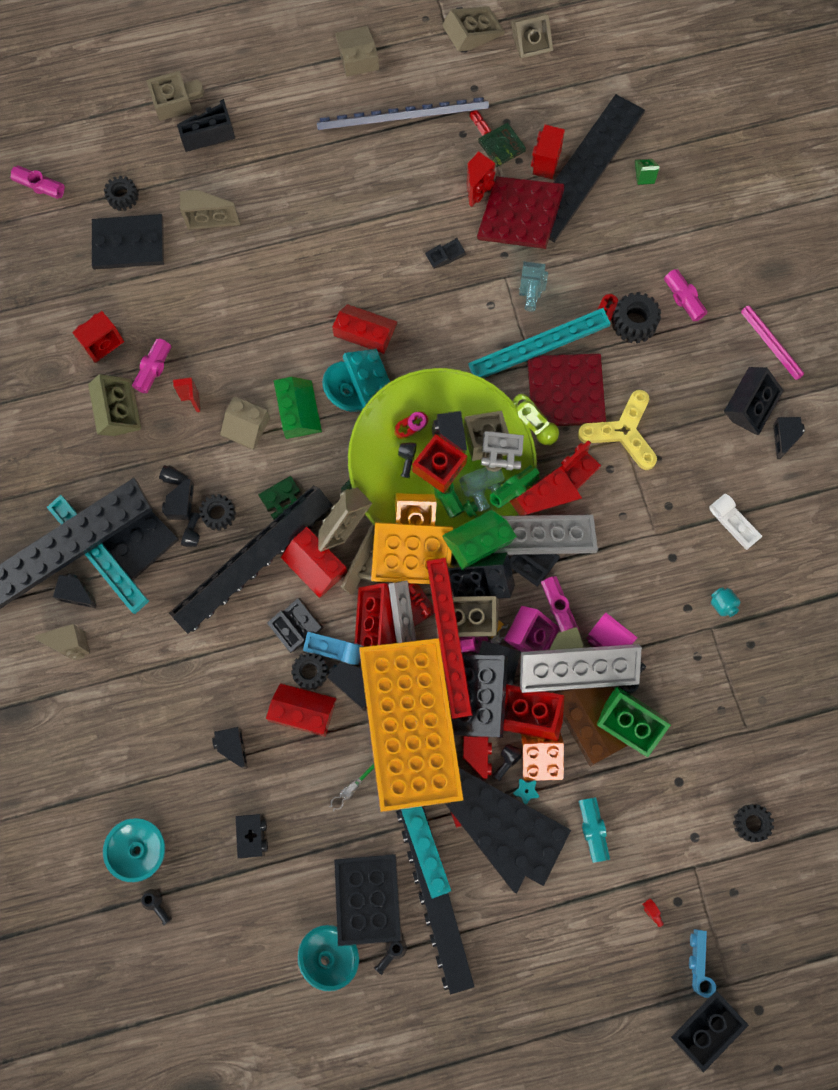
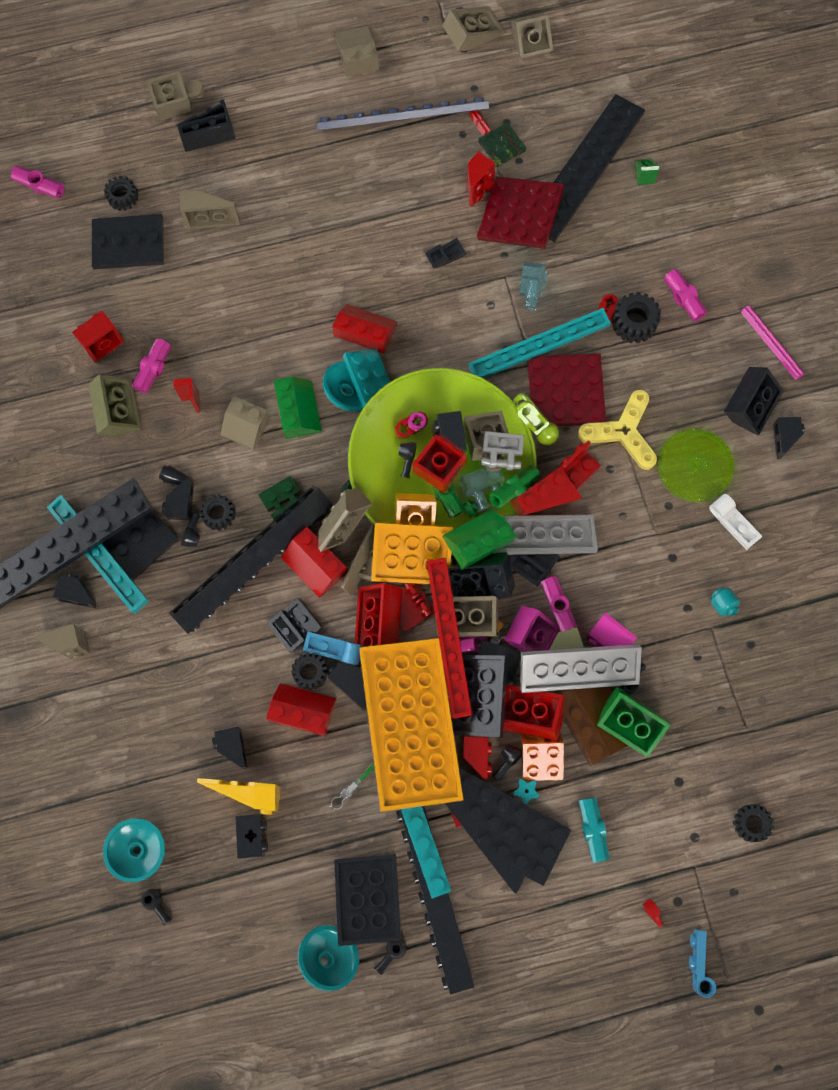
(256, 795): none -> yellow wedge
(402, 612): light grey plate -> none
(547, 151): red brick -> none
(695, 465): none -> clear neon green dish
(709, 1031): black slope -> none

